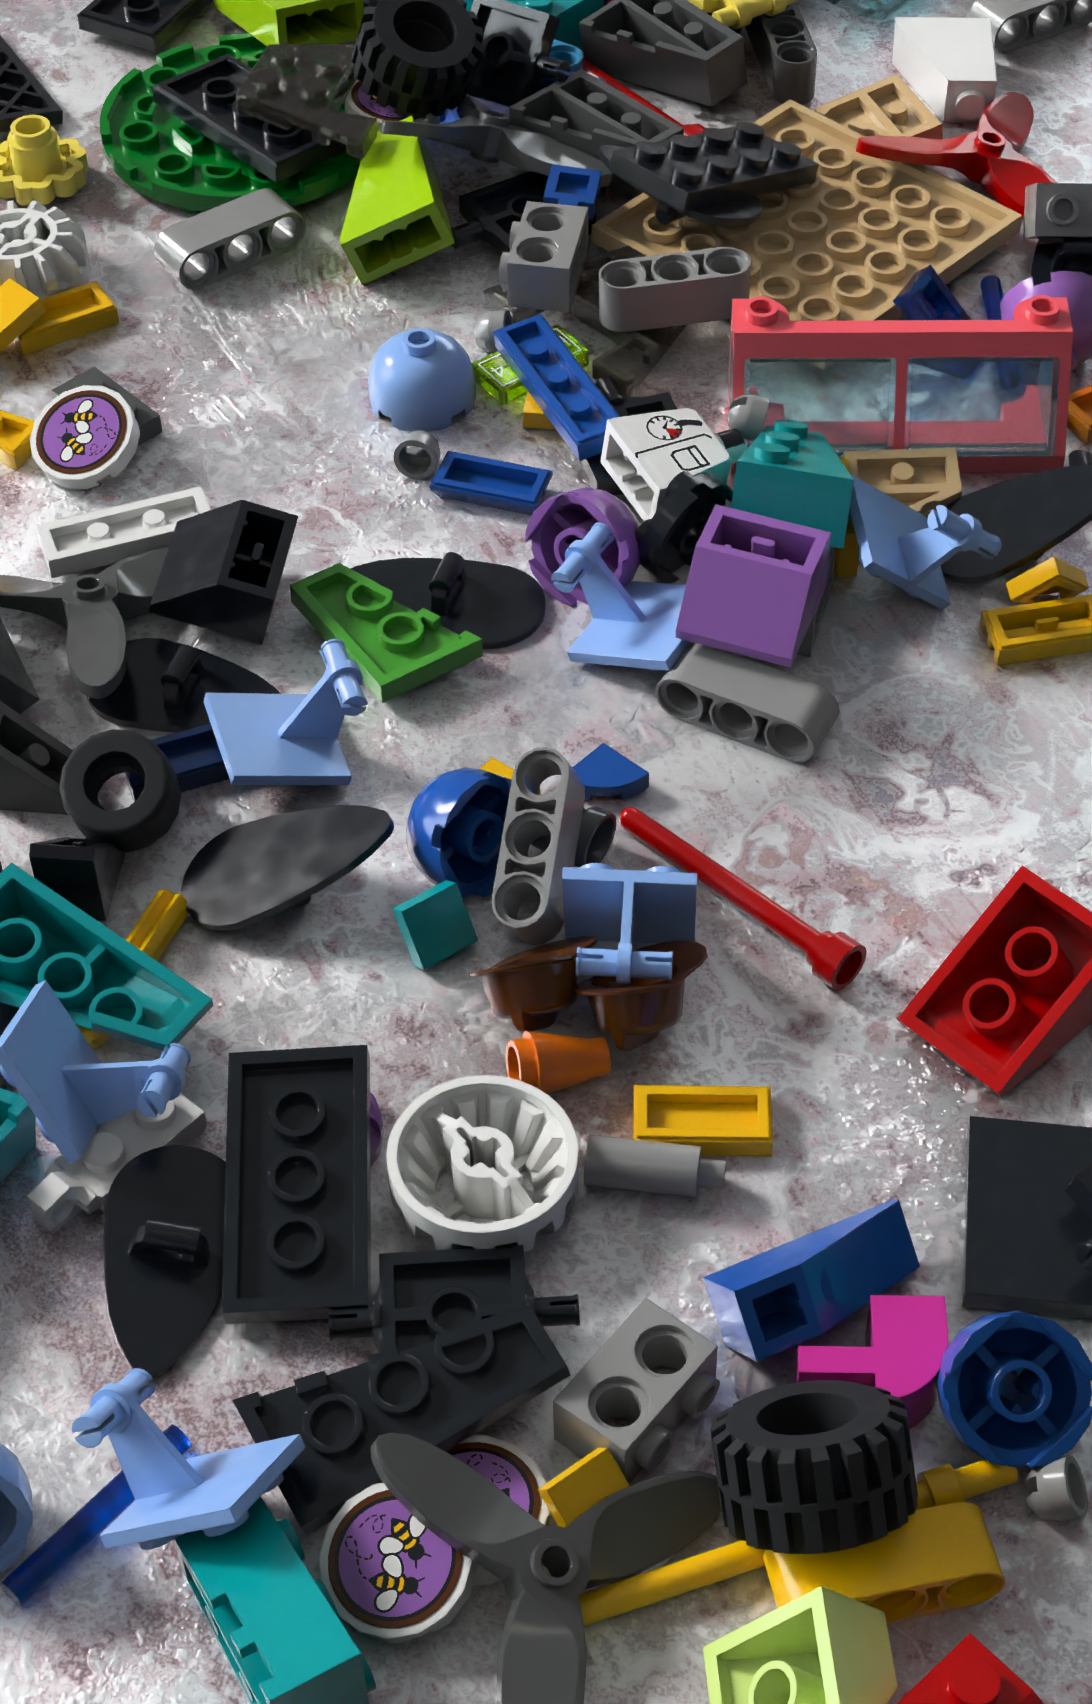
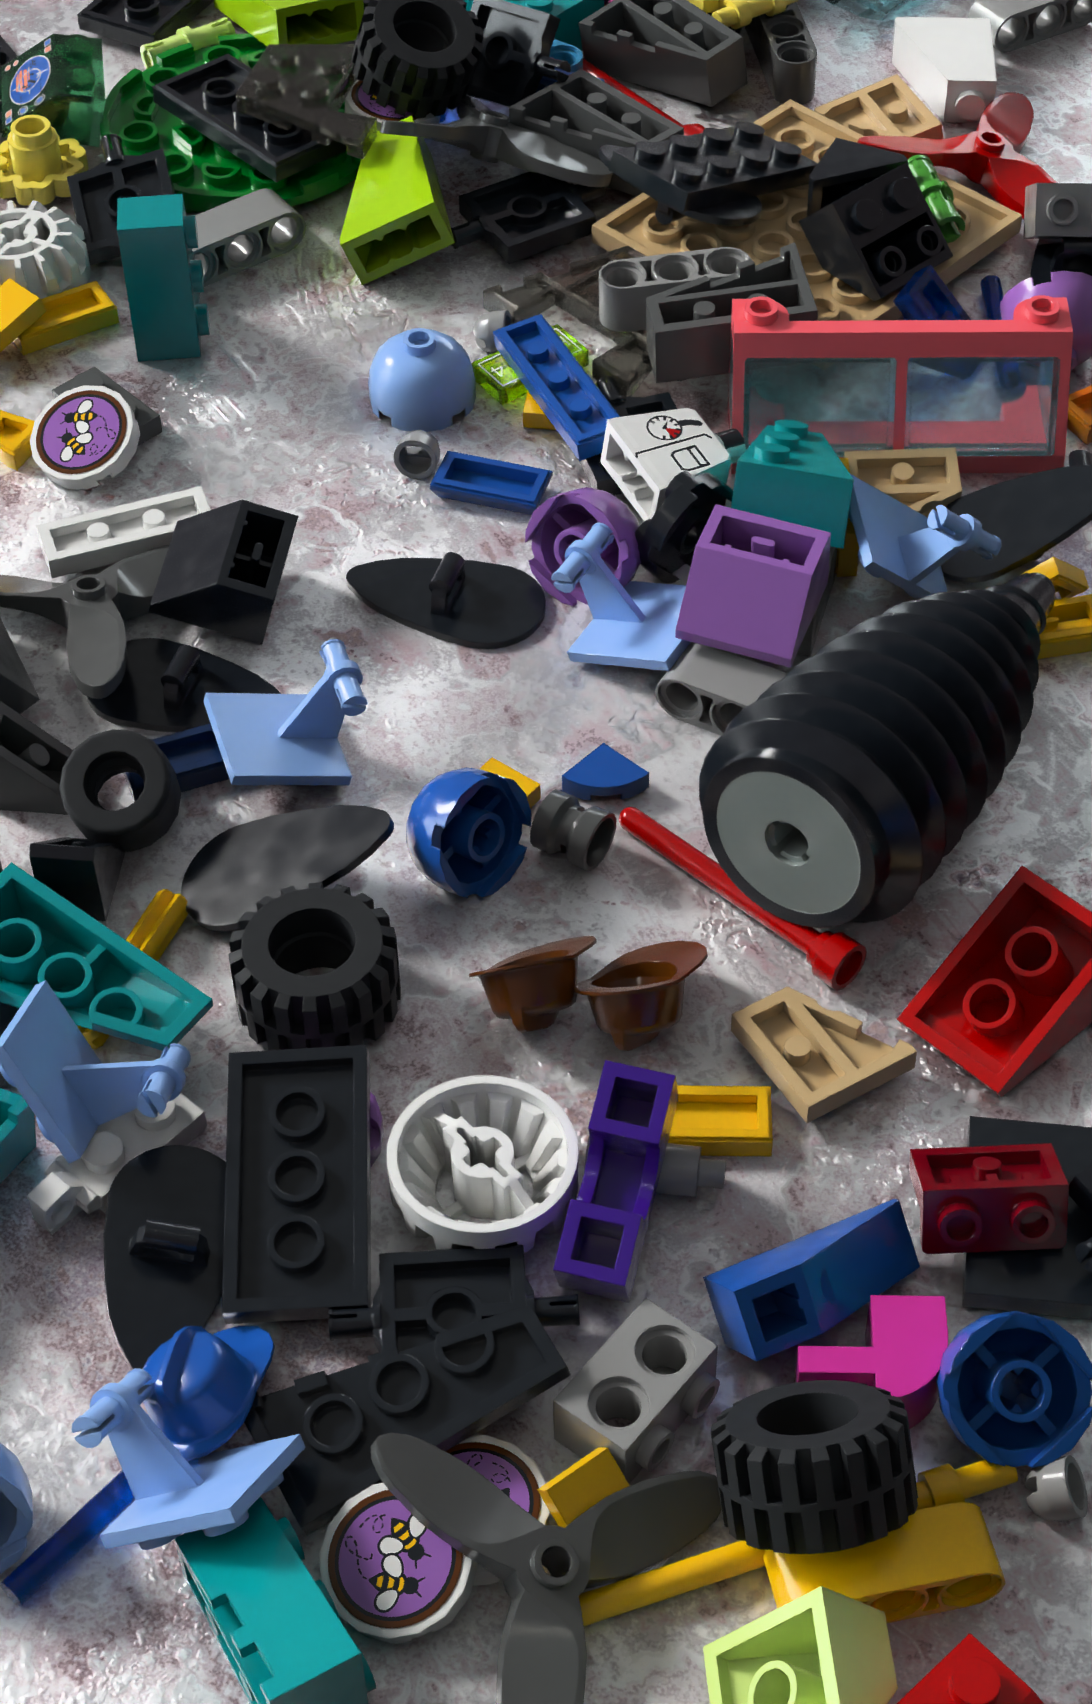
(60, 82): none -> clear green slope
(97, 190): none -> black plate
(162, 276): none -> teal wedge
(198, 37): none -> yellowish green pin
(206, 1384): none -> blue piece
(308, 932): none -> black tyre
(385, 639): bright green wing -> none
(435, 924): teal tile -> none
(526, 820): light grey beam -> none
(545, 256): light grey brick -> none
(556, 1060): orange cone -> none
(573, 187): blue plate -> none
(619, 1184): none -> dark purple arch
(627, 909): light blue plate -> none
(692, 321): none -> dark grey wedge
(748, 415): light grey hinge -> none
(816, 1053): none -> tan wing
(847, 168): none -> black slope
(875, 754): none -> black cone
(877, 234): none -> black slope
(938, 197): none -> bright green pin
(990, 1198): none -> dark red bracket

